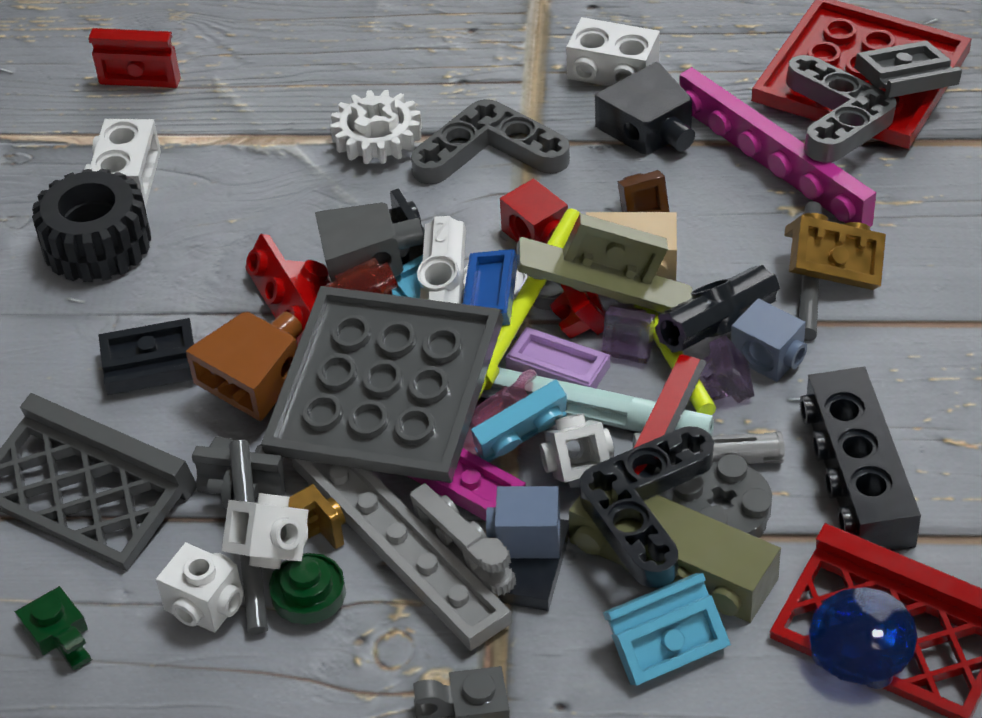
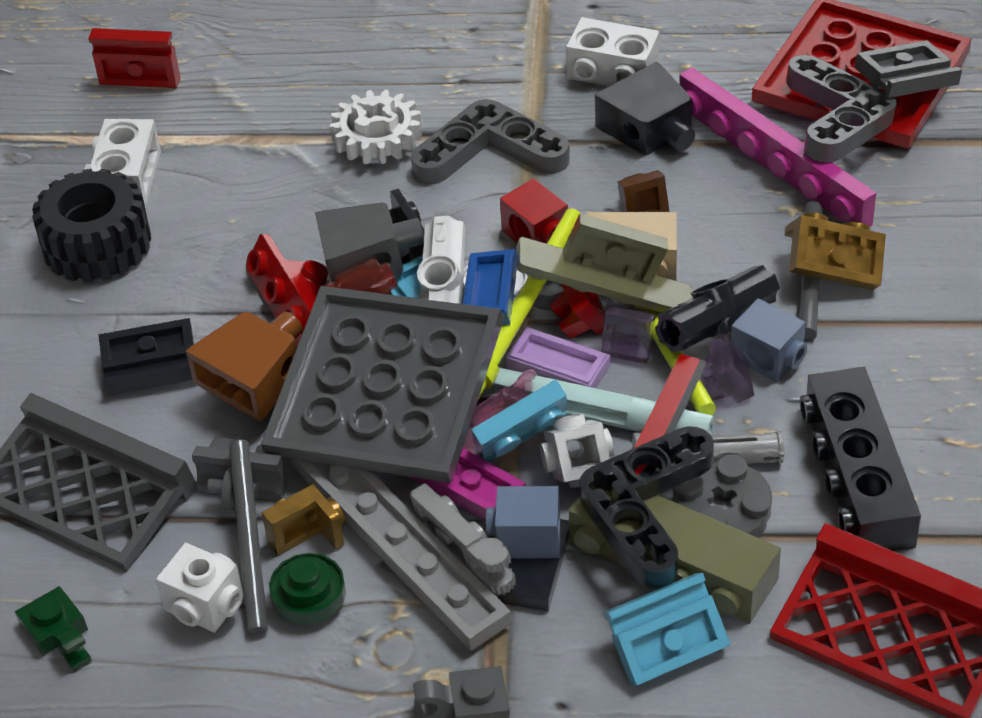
(265, 530): white brick -> none
(863, 636): clear blue dish -> none

